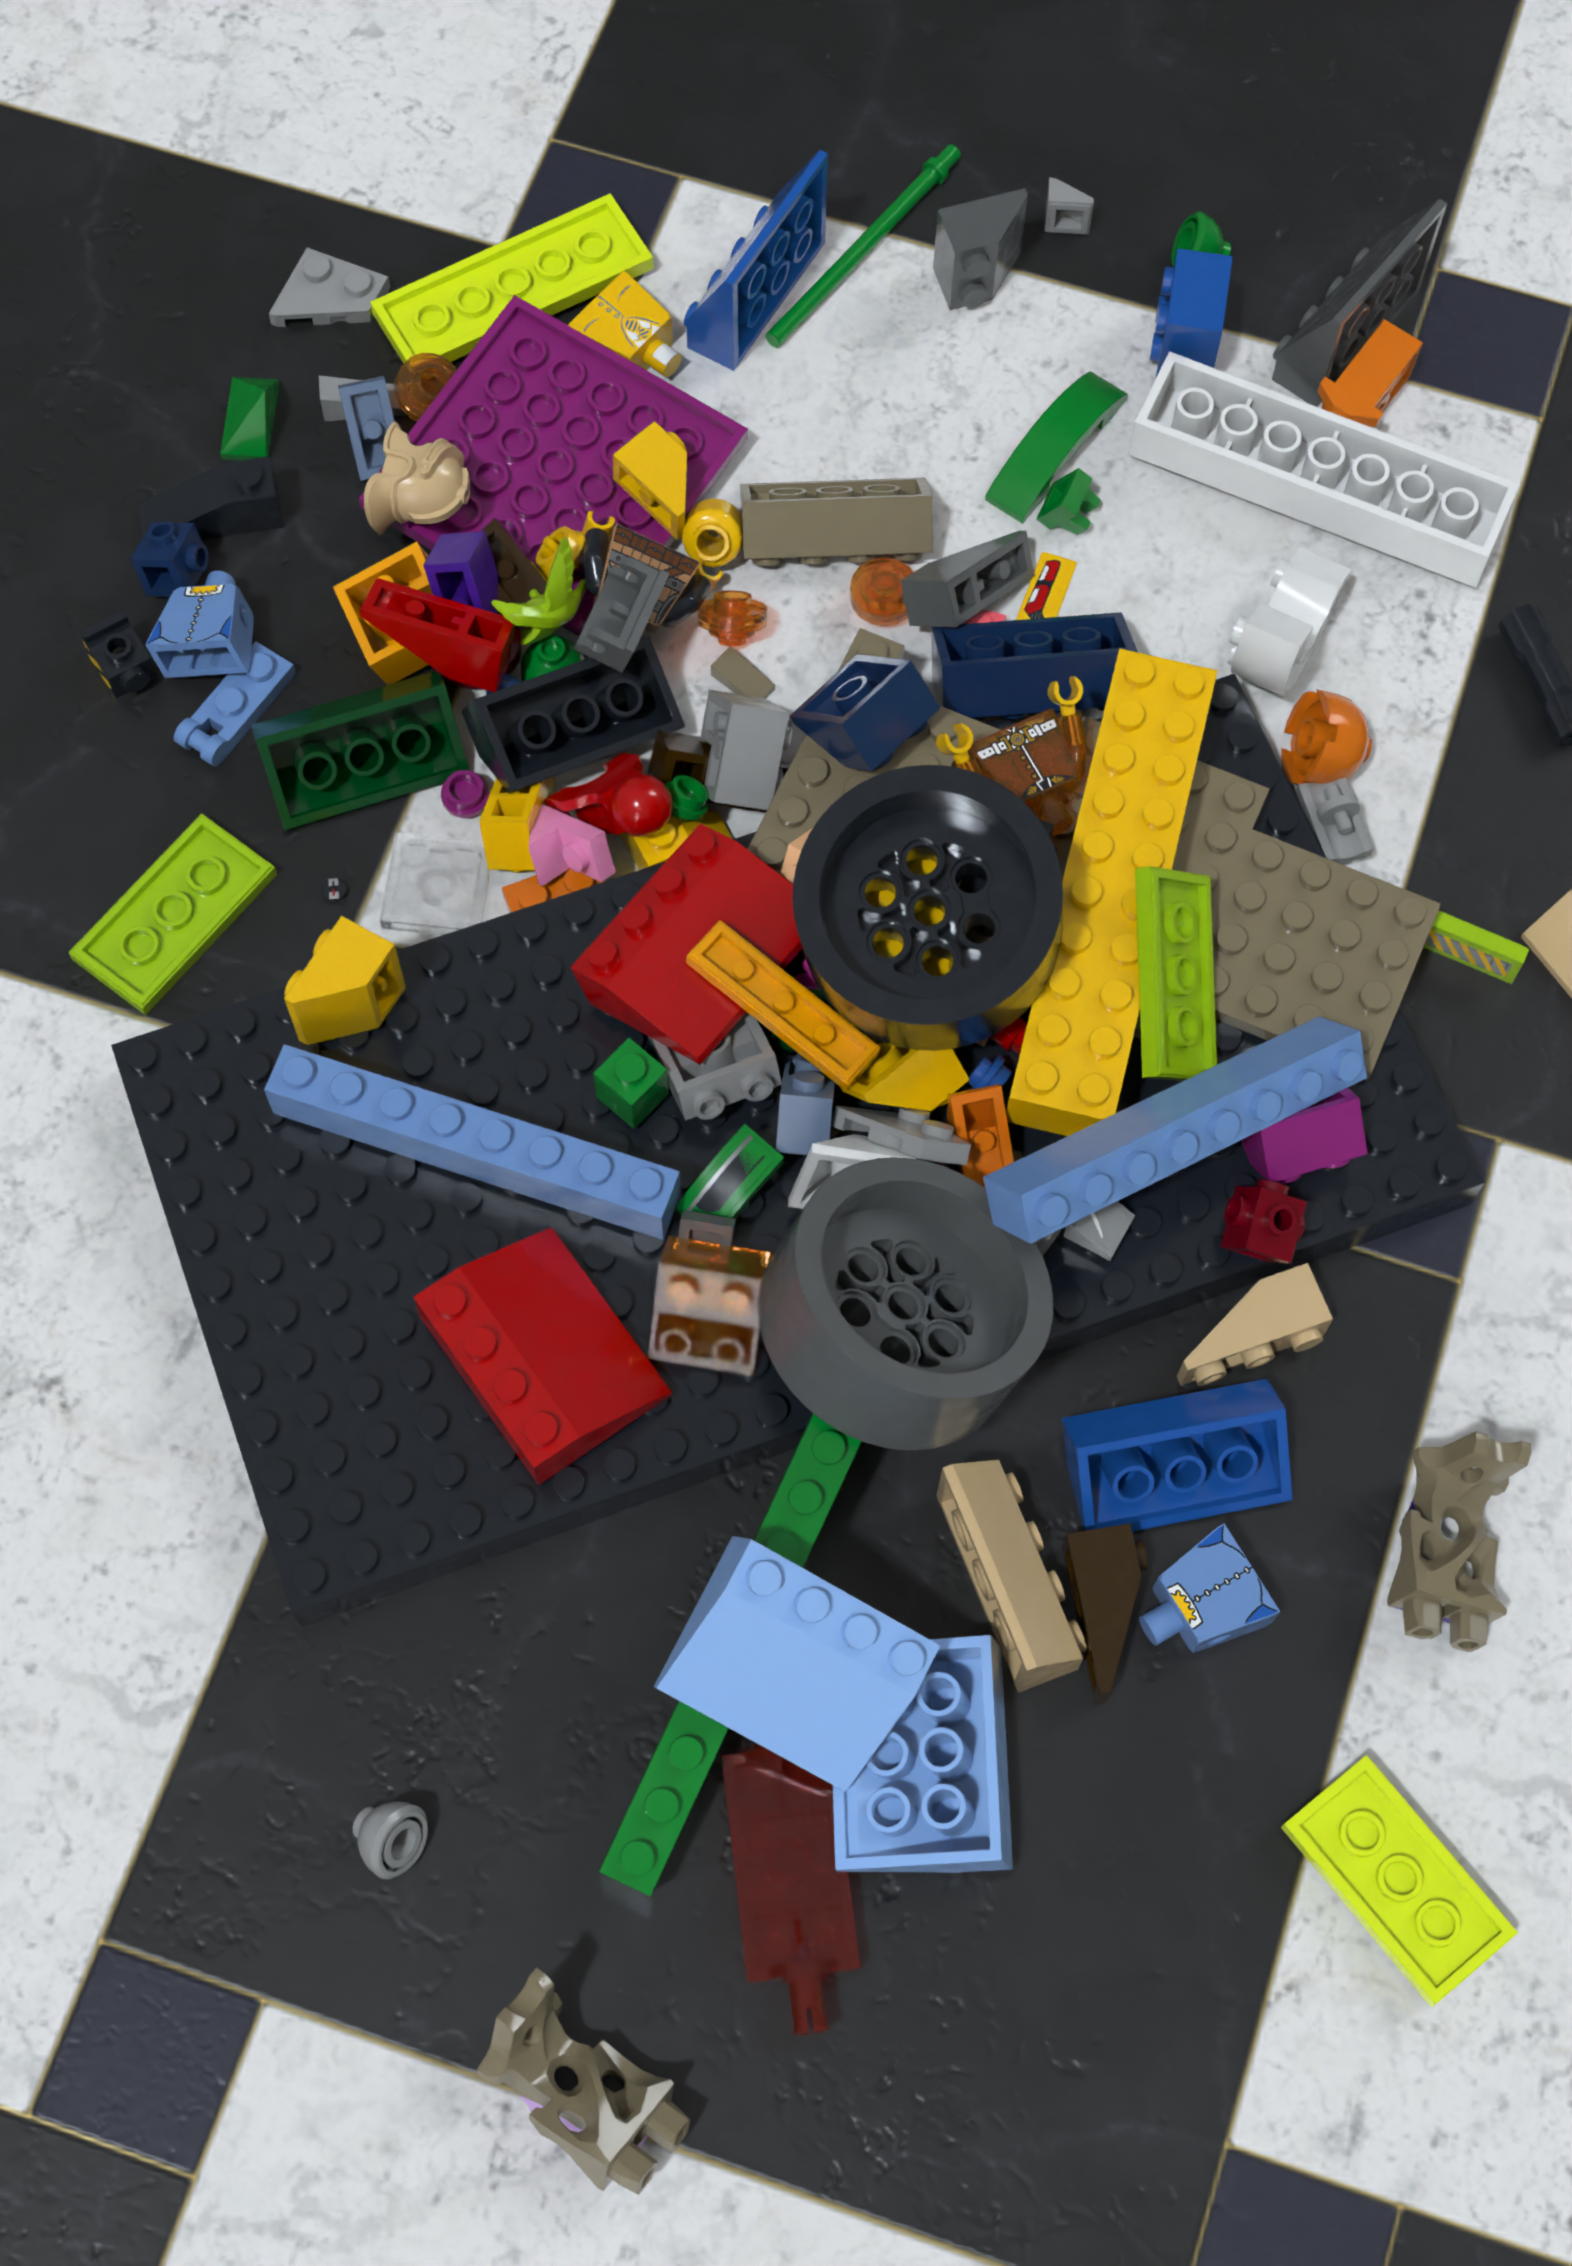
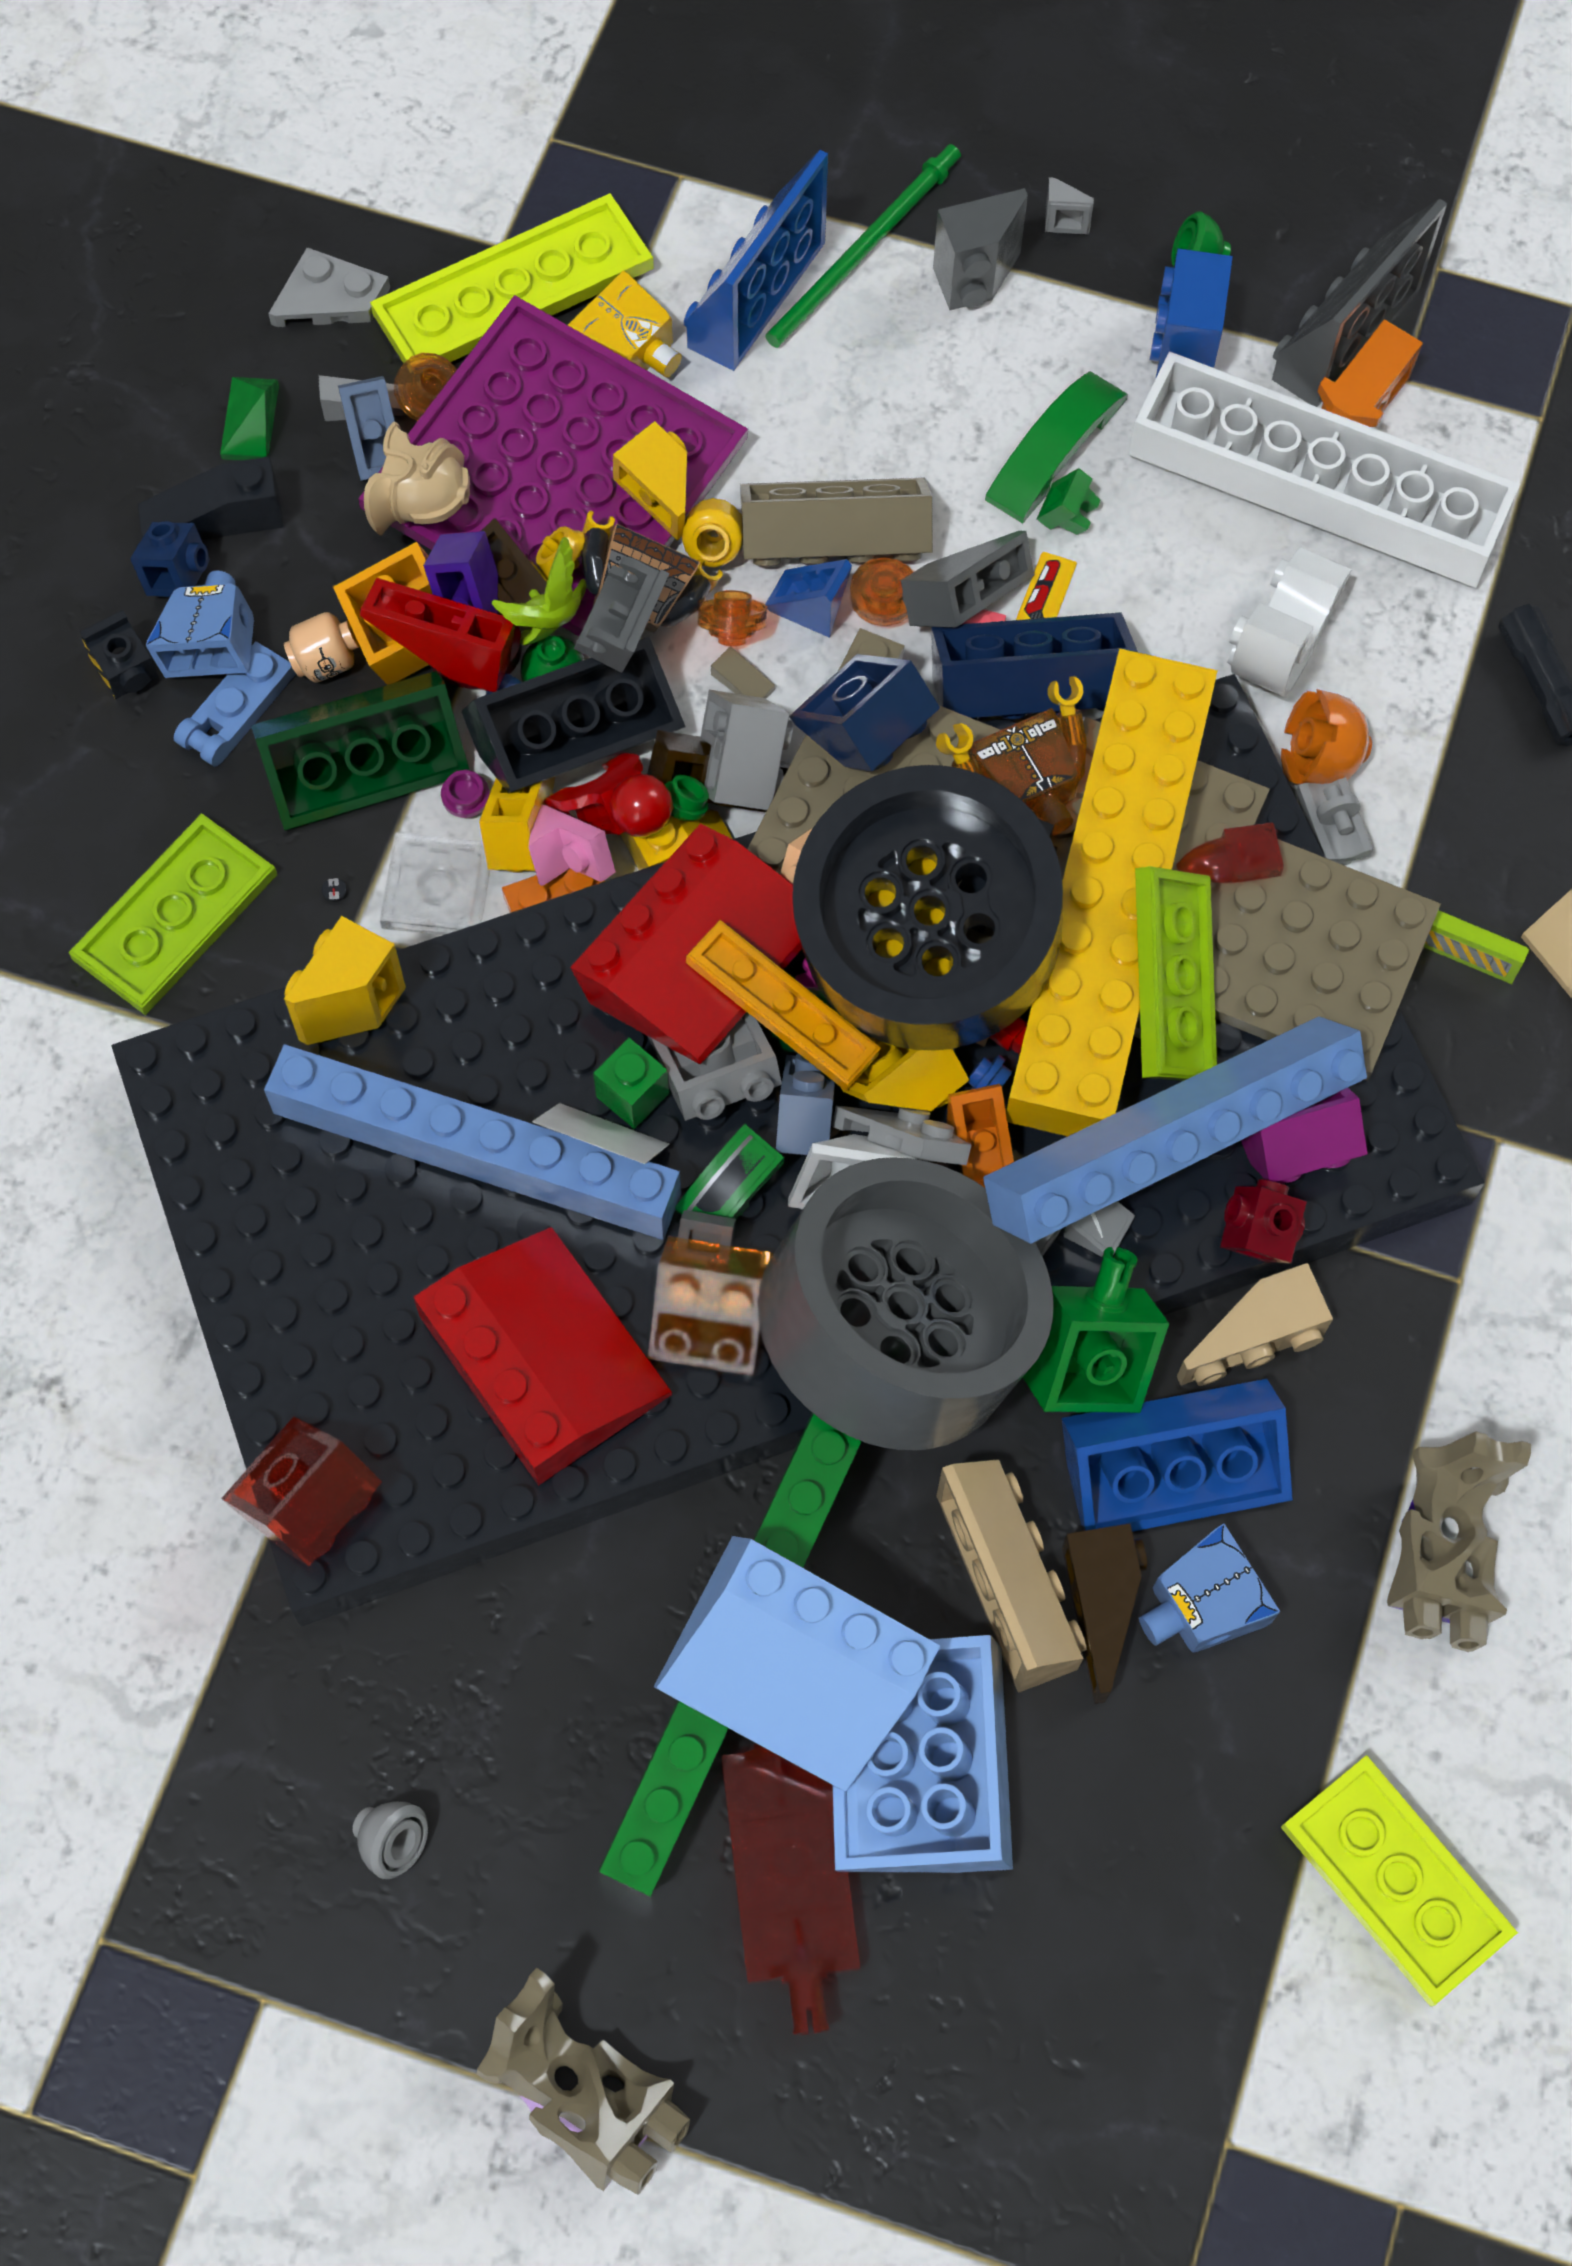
(302, 1490): none -> clear red slope
(321, 647): none -> light nougat head
(601, 1133): none -> white sticker
(811, 595): none -> blue slope
(1099, 1344): none -> green brick
(1237, 855): none -> clear red plate

